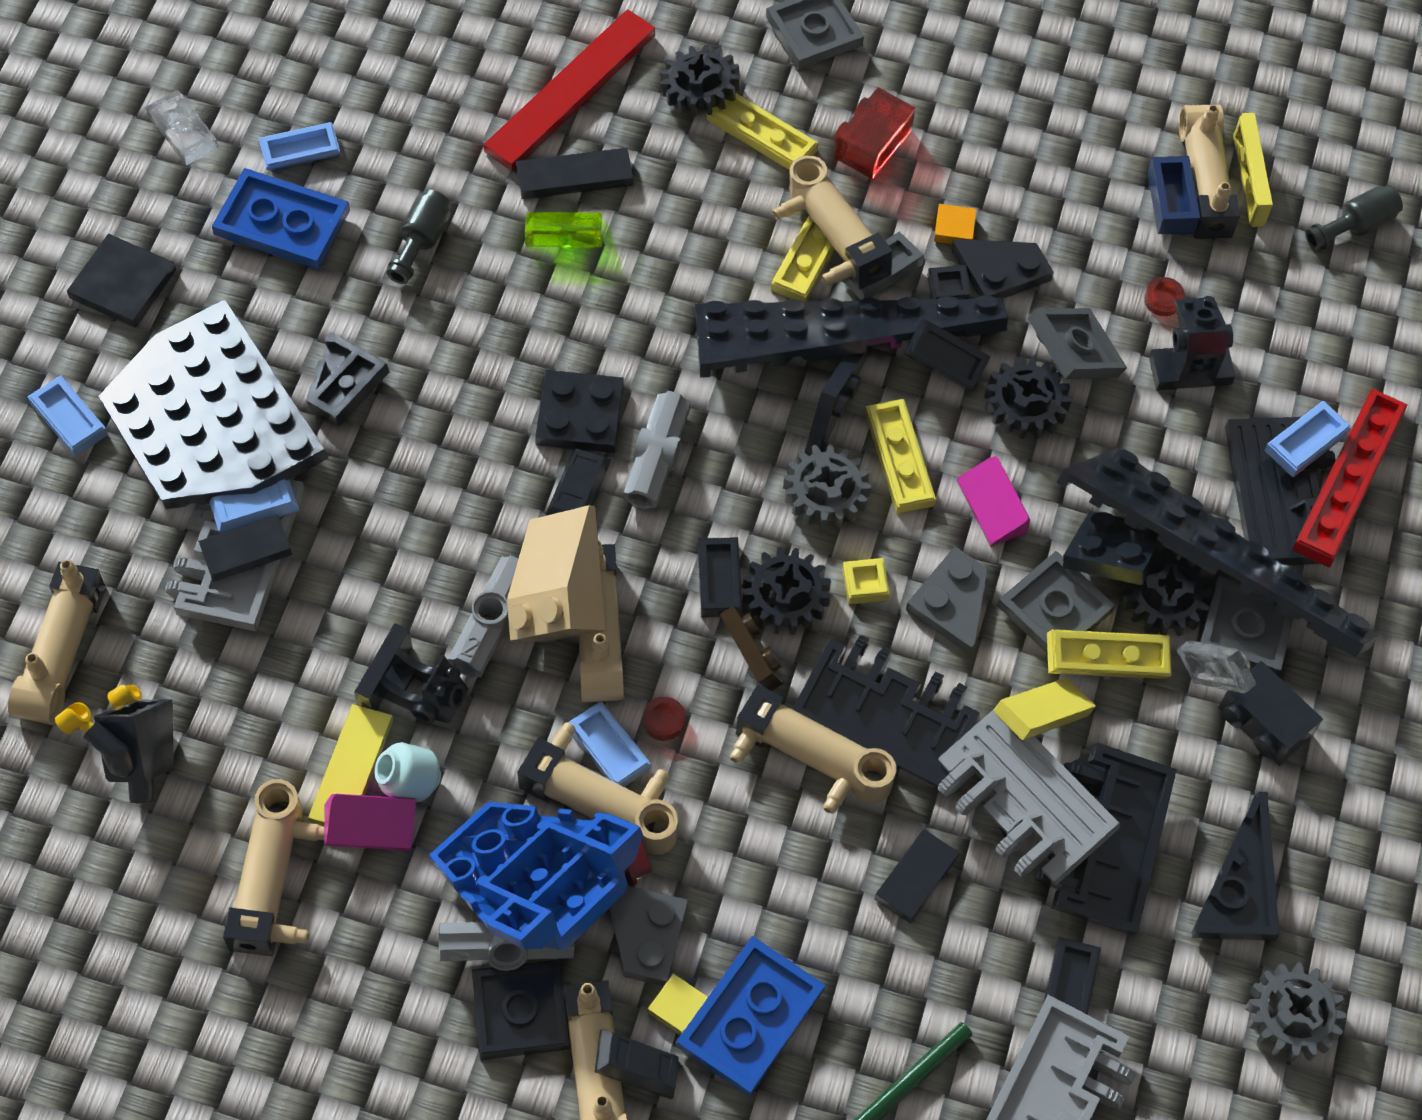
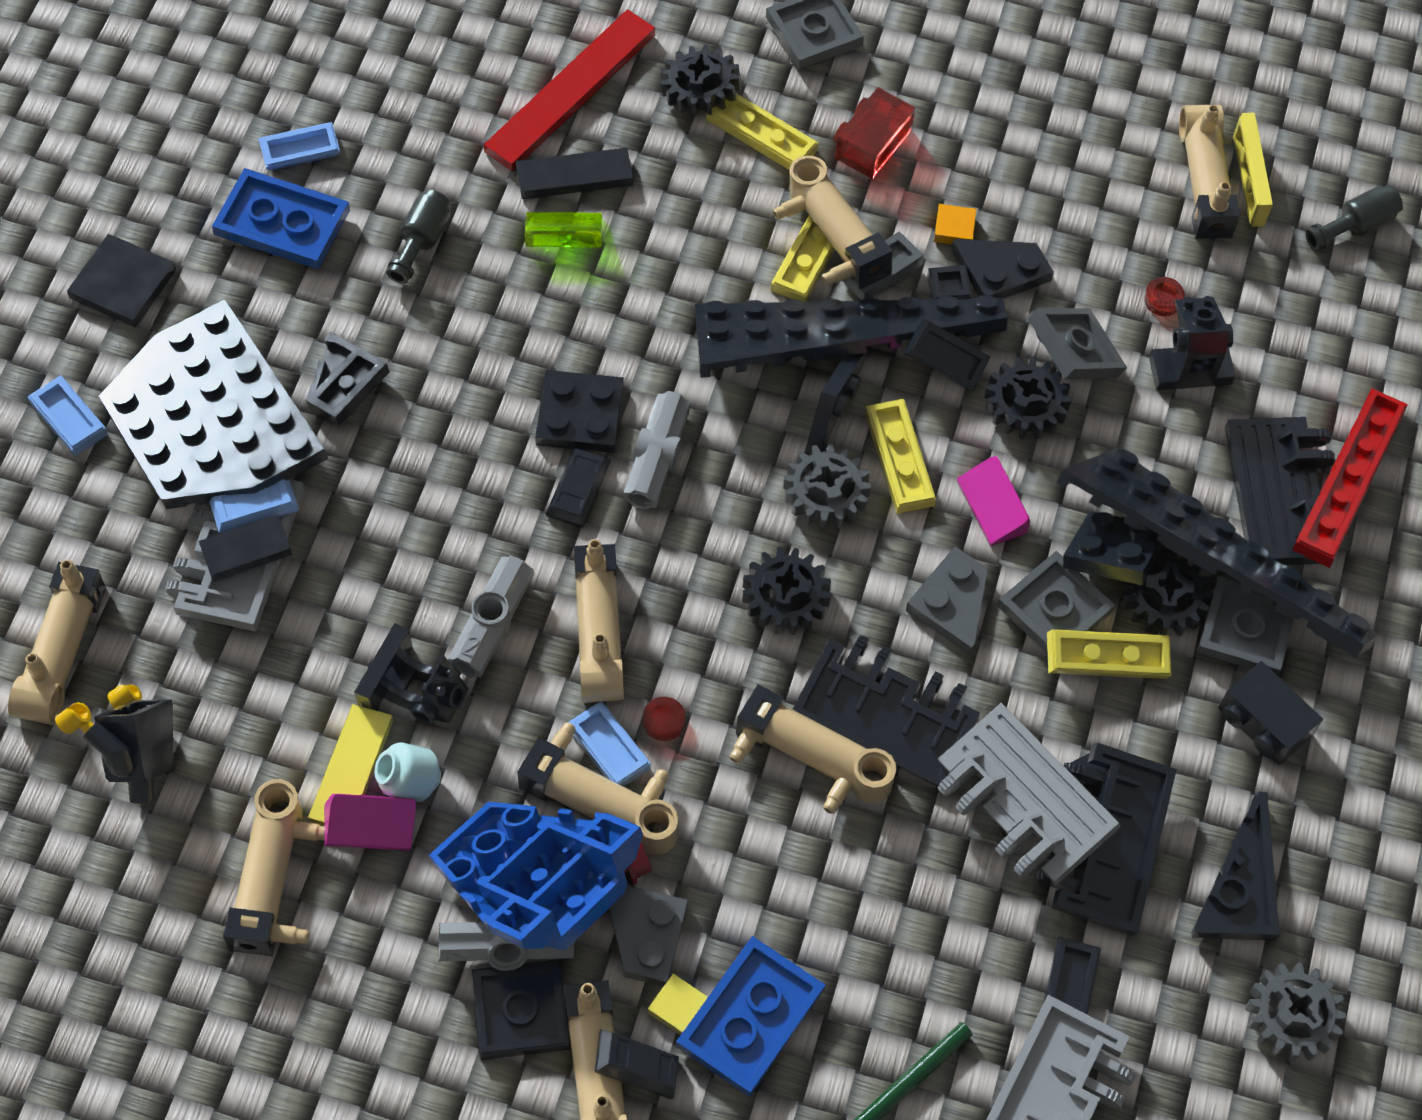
(182, 127): clear plate -> none
(557, 579): tan slope -> none
(719, 575): black tile -> none
(761, 660): dark brown plate -> none
(865, 581): light yellow tile -> none
(916, 876): black tile -> none
(1044, 708): light yellow tile -> none
(1173, 195): dark blue piece -> none
(1217, 666): clear plate -> none
(1308, 438): light blue tile -> none

